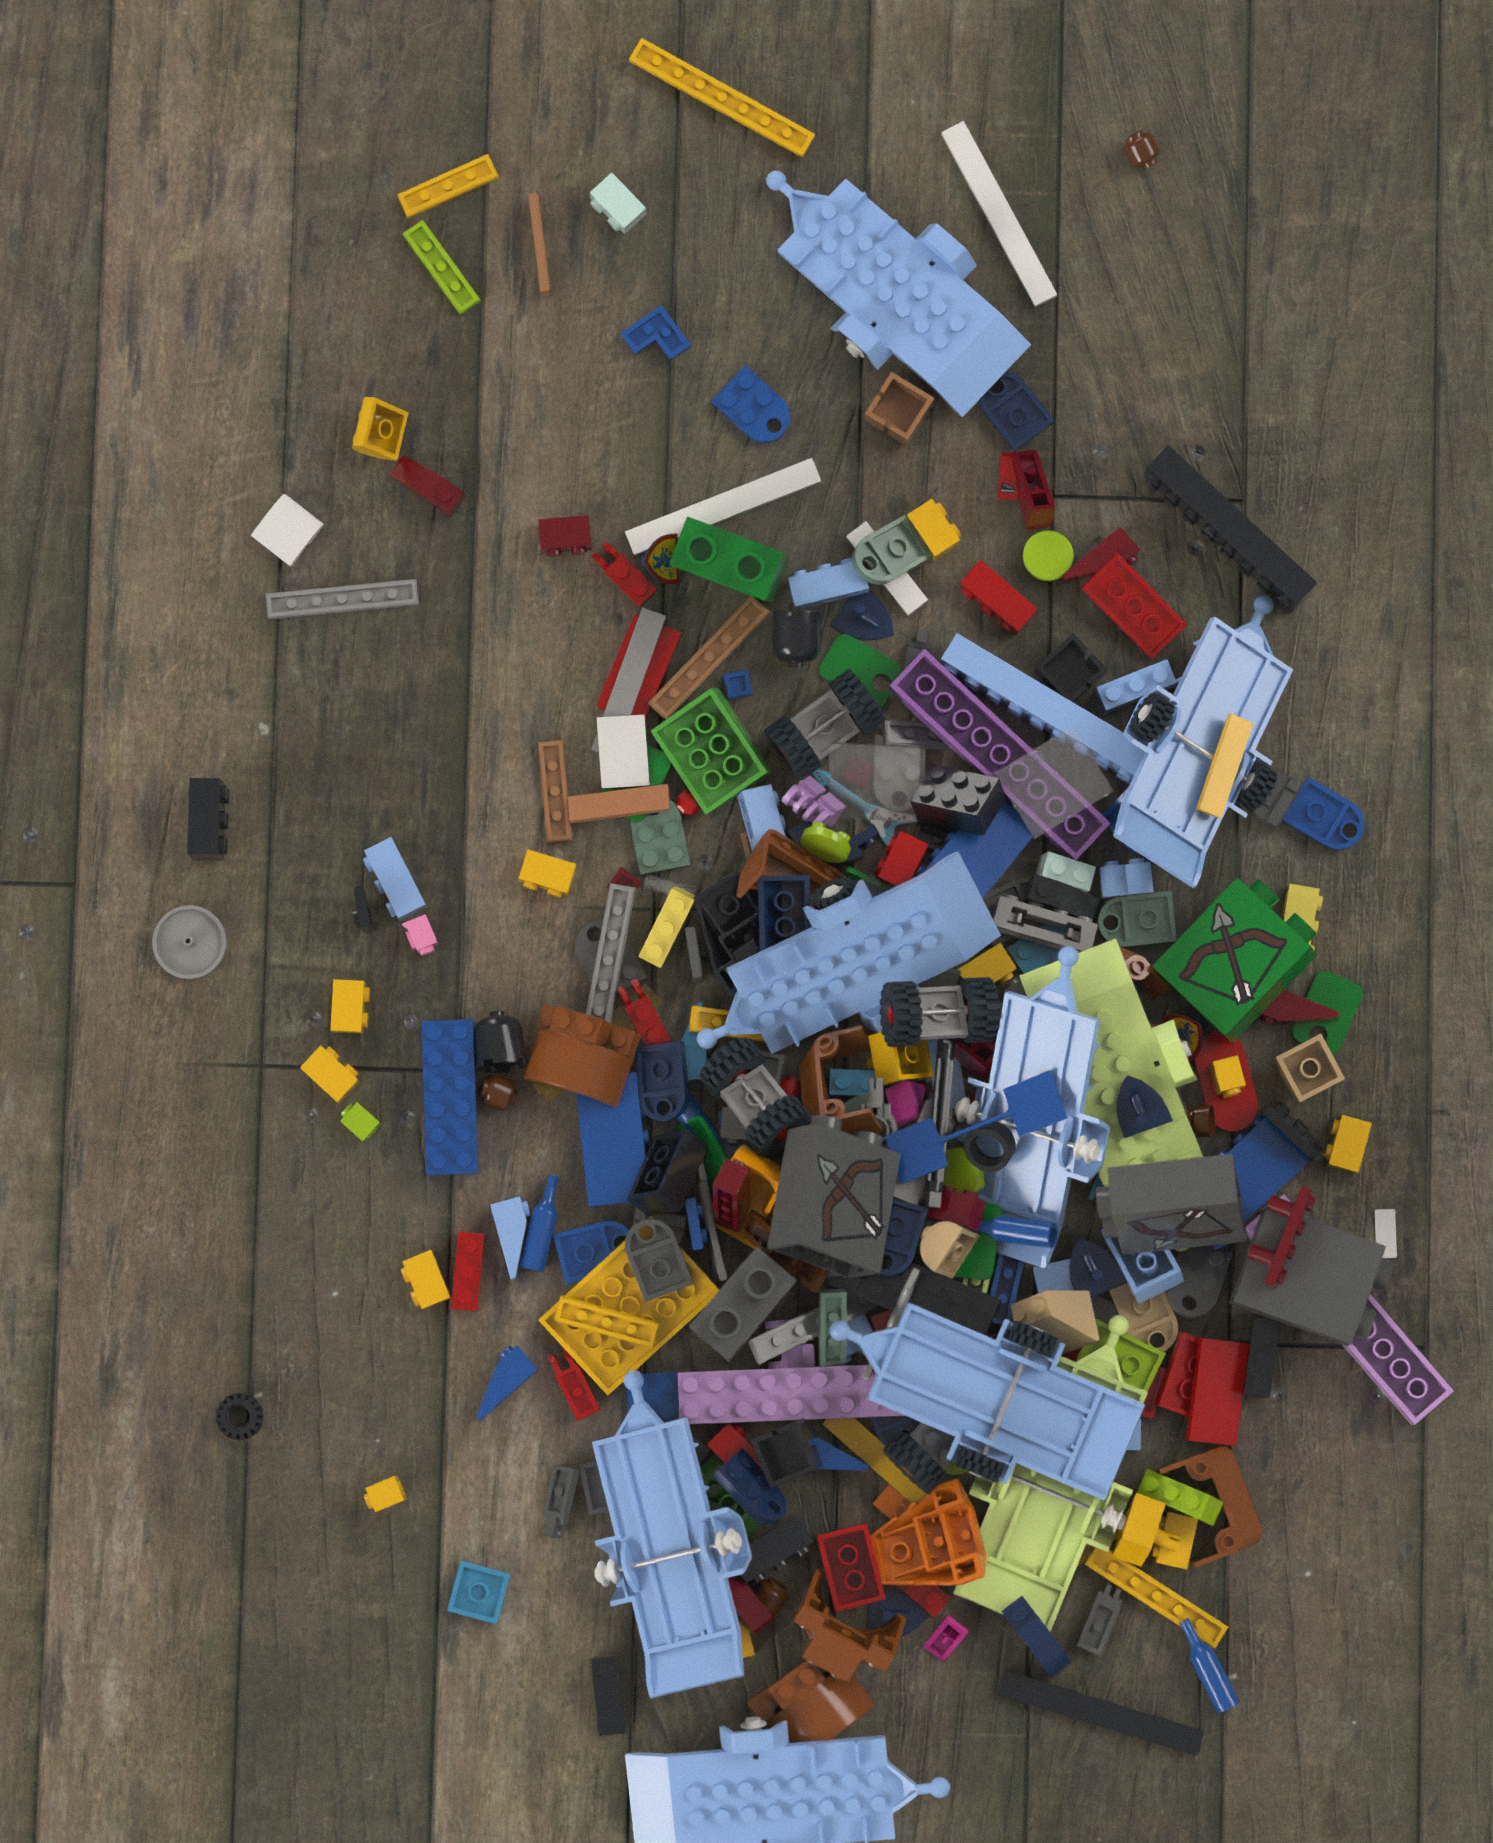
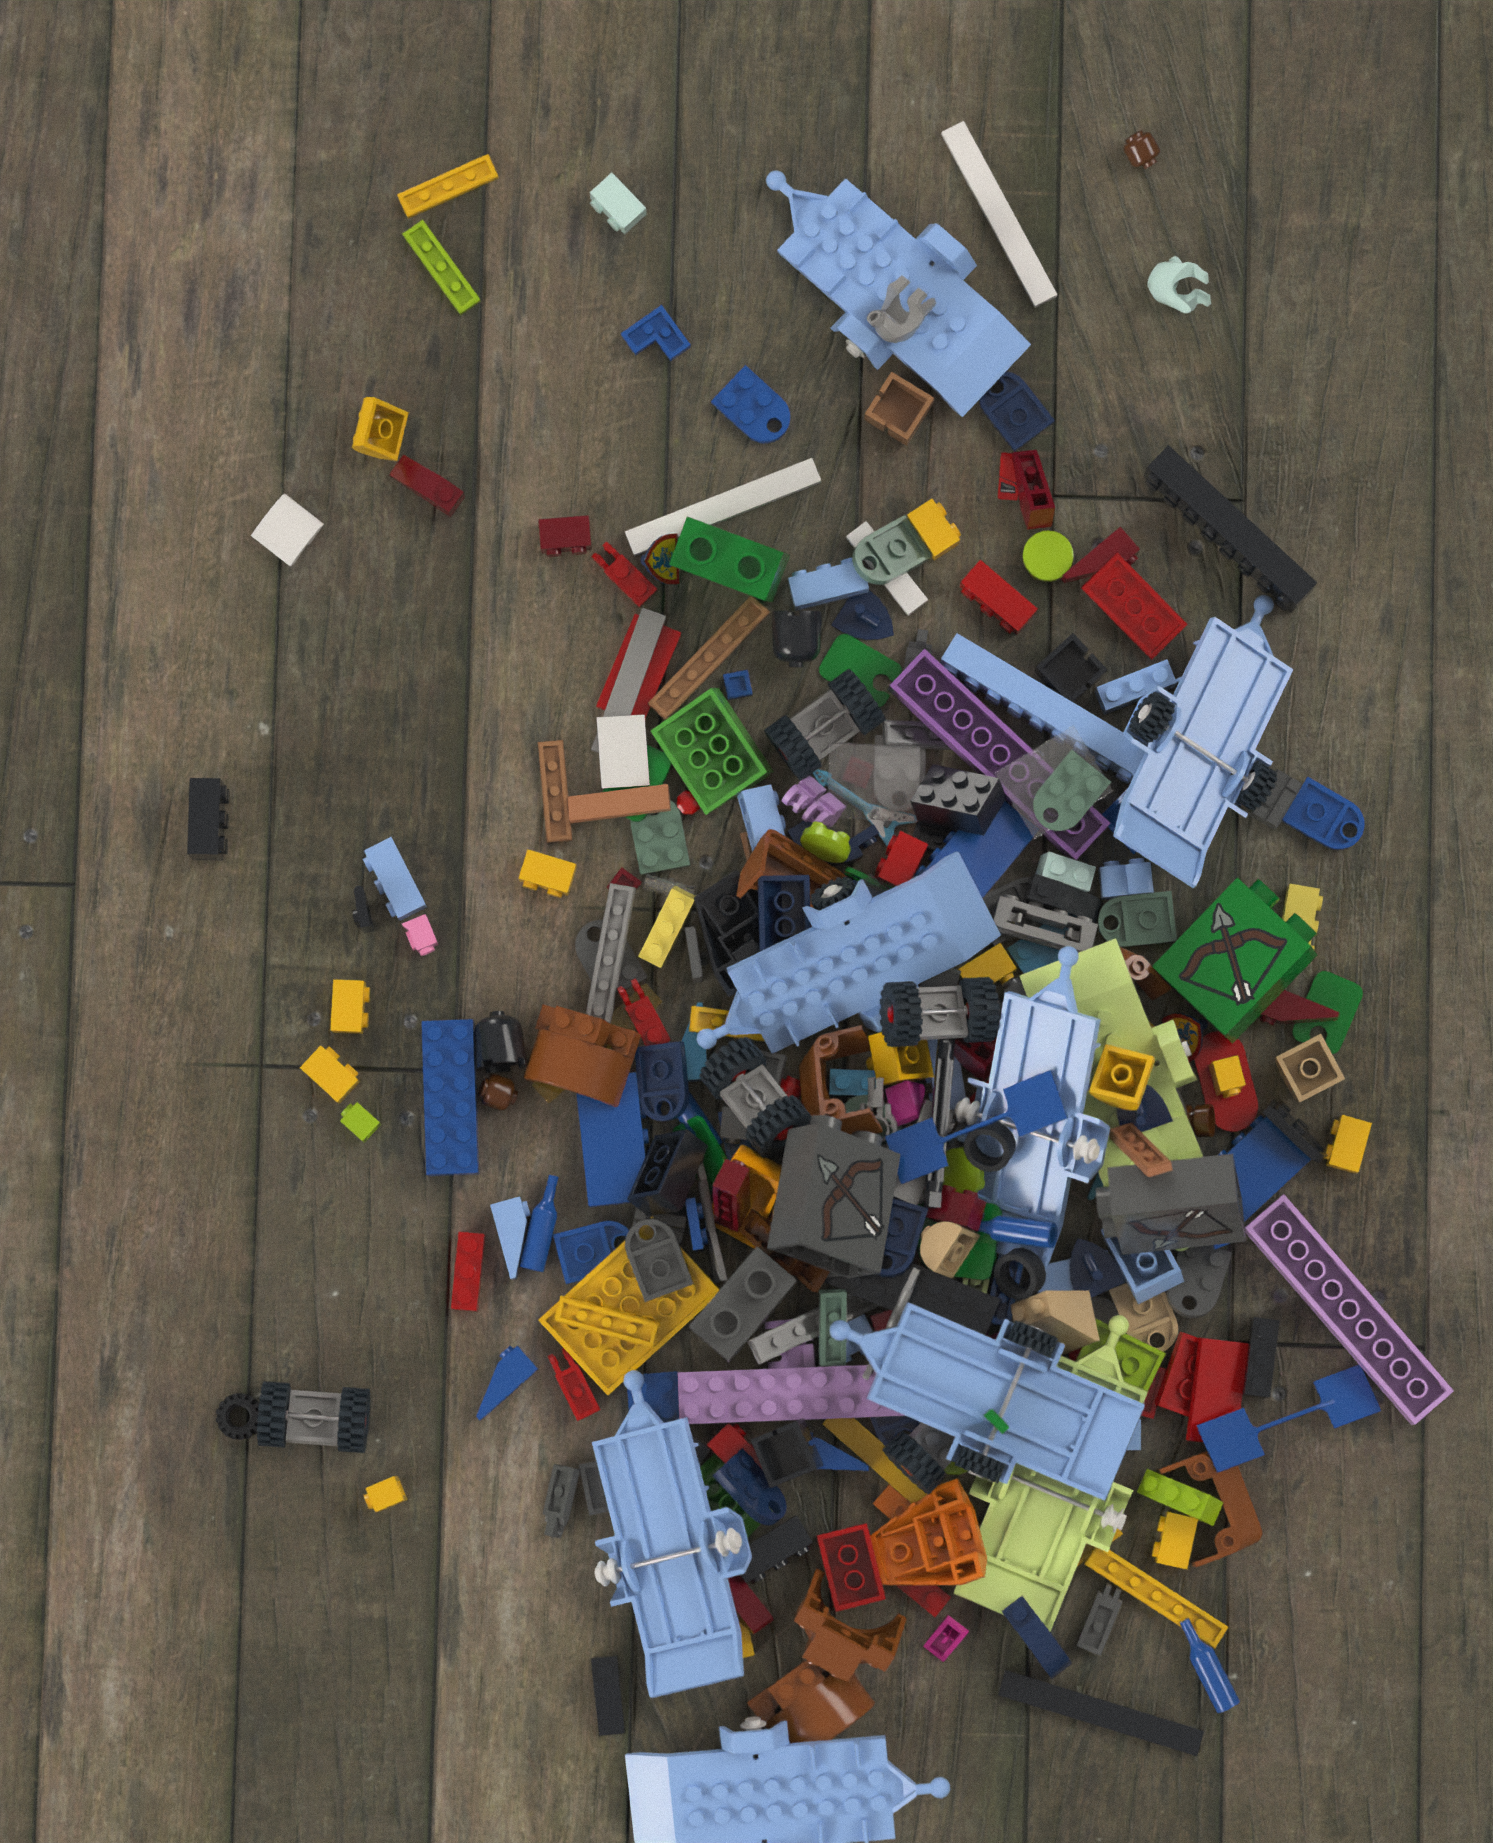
(189, 942): light grey piece -> none
(313, 1417): none -> plate
(342, 599): light grey tile -> none
(426, 1280): yellow brick -> none
(478, 1592): dark azure plate -> none
(539, 245): medium nougat tile -> none
(722, 97): yellow plate -> none
(771, 1594): reddish brown head -> none
(892, 321): none -> light grey piece
(895, 1602): dark blue shield -> none
(996, 1421): none -> green tile
(1006, 1282): none -> black tyre
(1070, 791): none -> sand green plate
(1121, 1077): none -> yellow brick
(1140, 1150): none -> nougat tile
(1142, 1531): yellow brick -> none
(1165, 279): none -> light aqua piece
(1224, 766): yellow tile -> none
(1234, 1439): none -> blue hinge
(1277, 1259): dark red plate -> none
(1323, 1282): dark grey brick -> none
(1386, 1231): white sticker -> none

